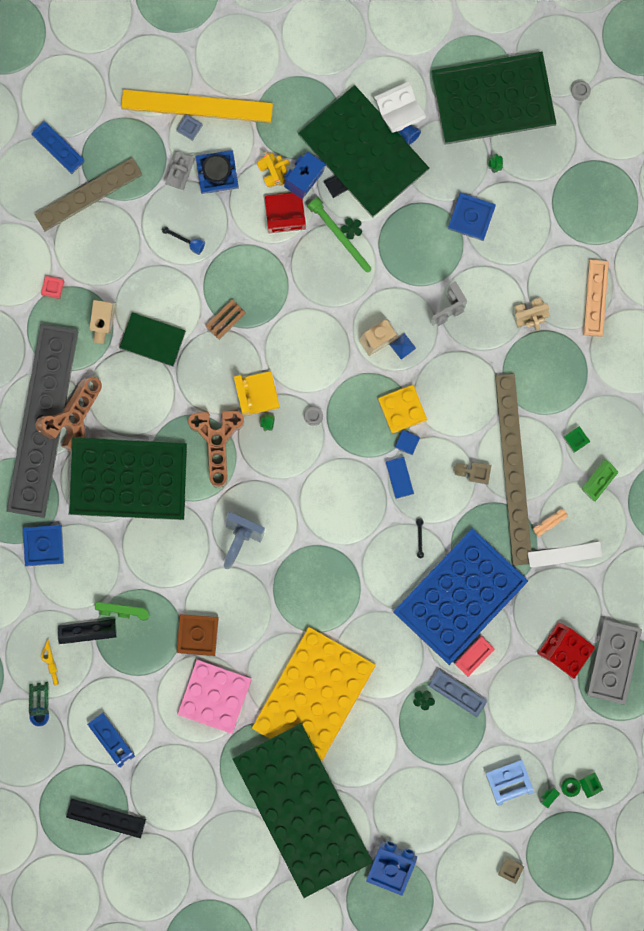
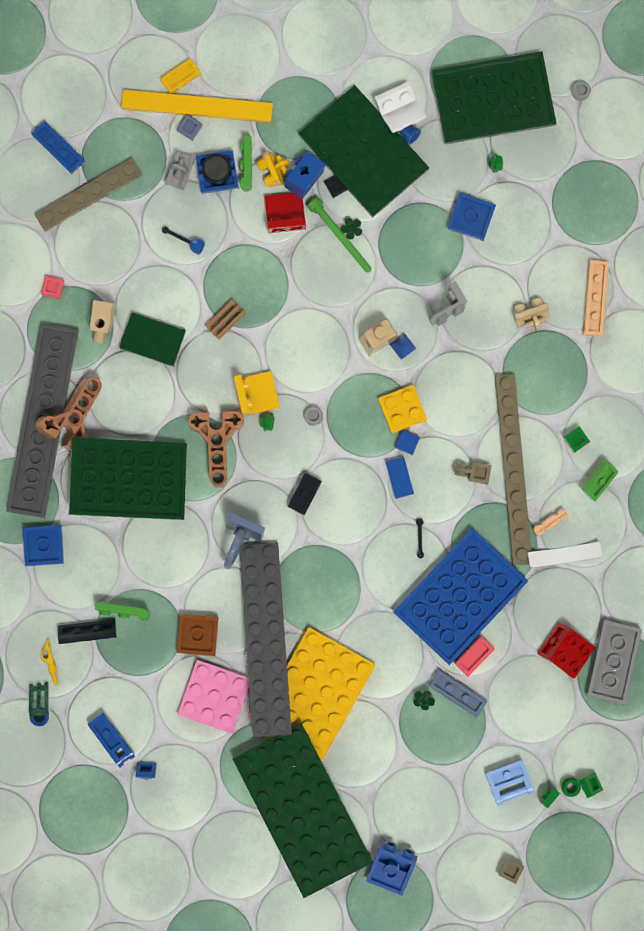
(106, 818): black tile -> none
(146, 770): none -> blue slope
(180, 76): none -> yellow tile
(246, 164): none -> bright green plate
(265, 640): none -> dark grey plate
(304, 494): none -> black plate

